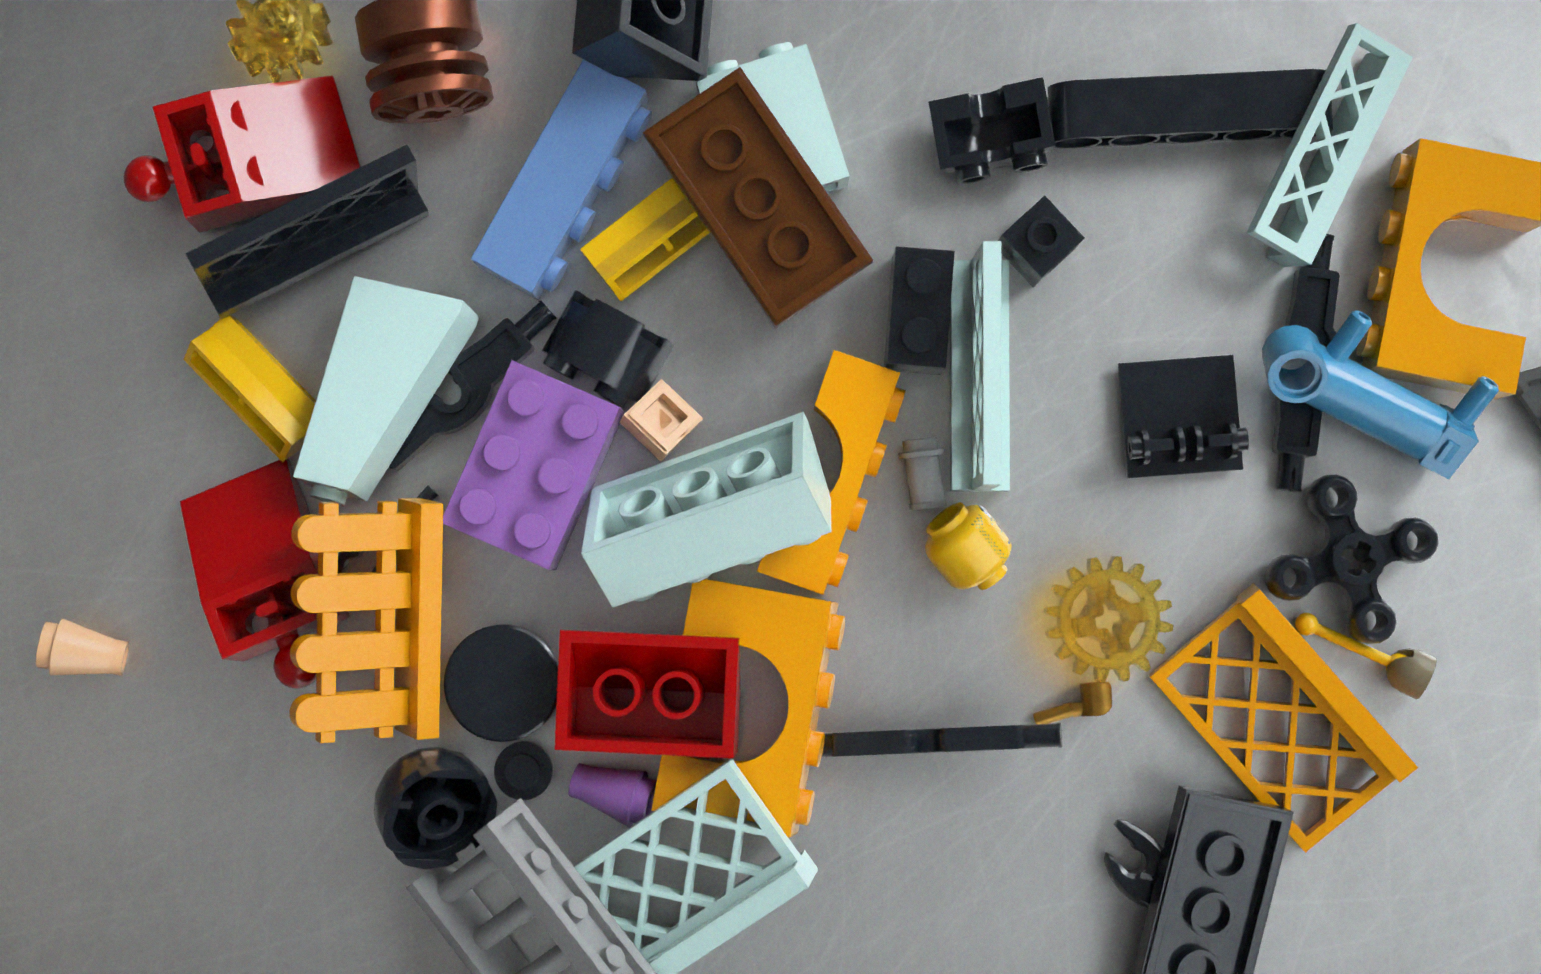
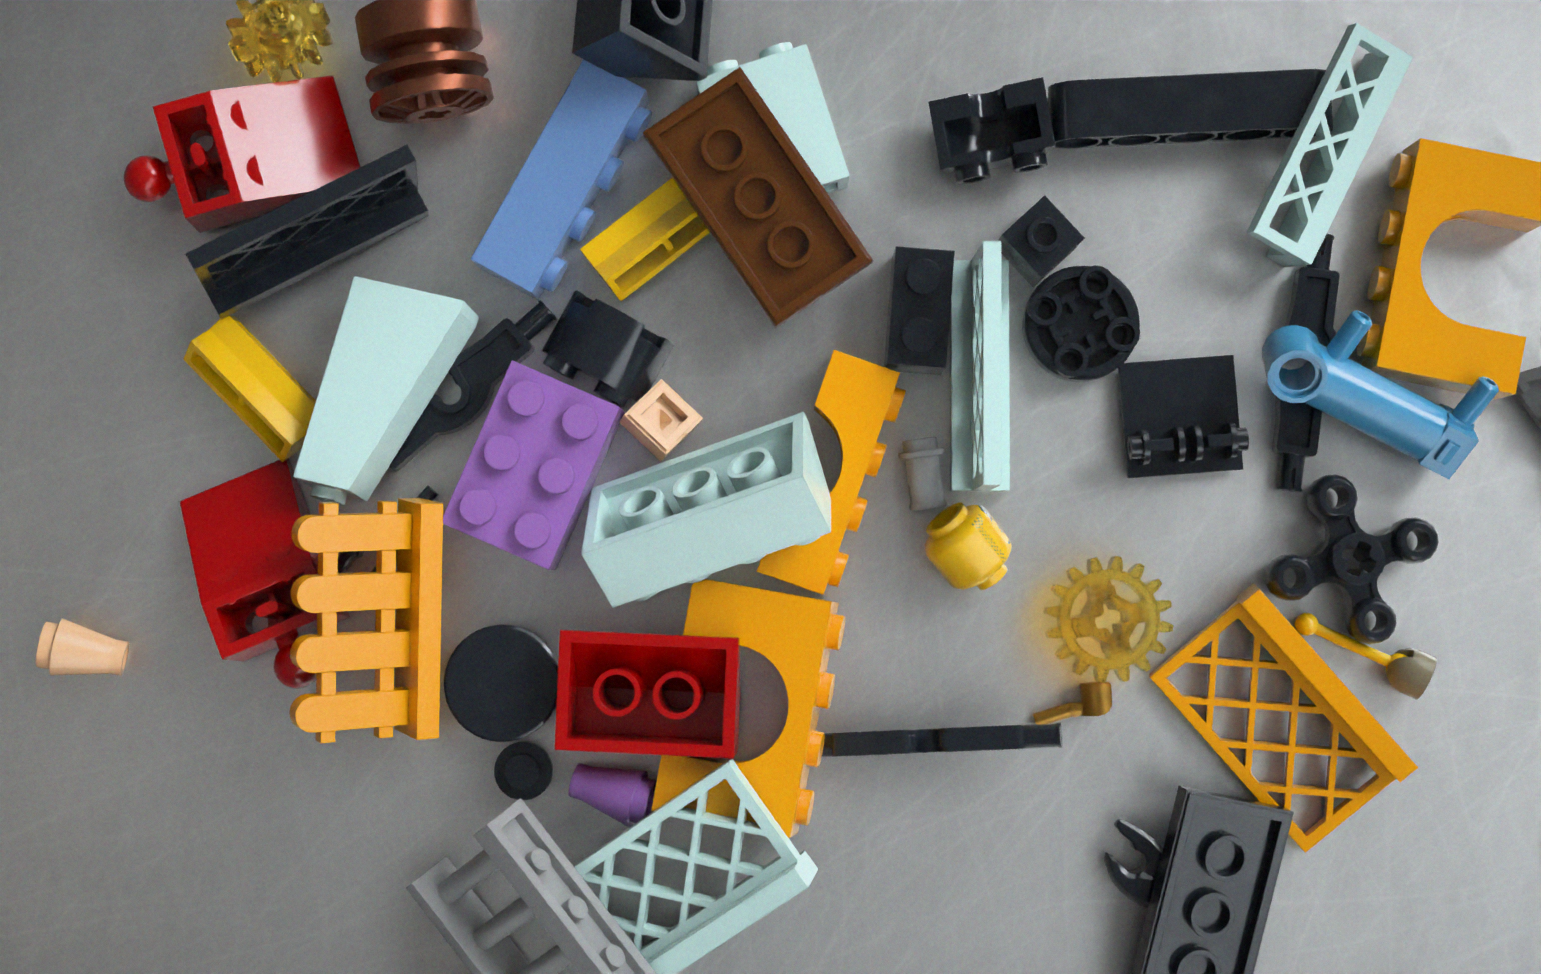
(432, 806): black cylinder -> none
(1081, 323): none -> black tile

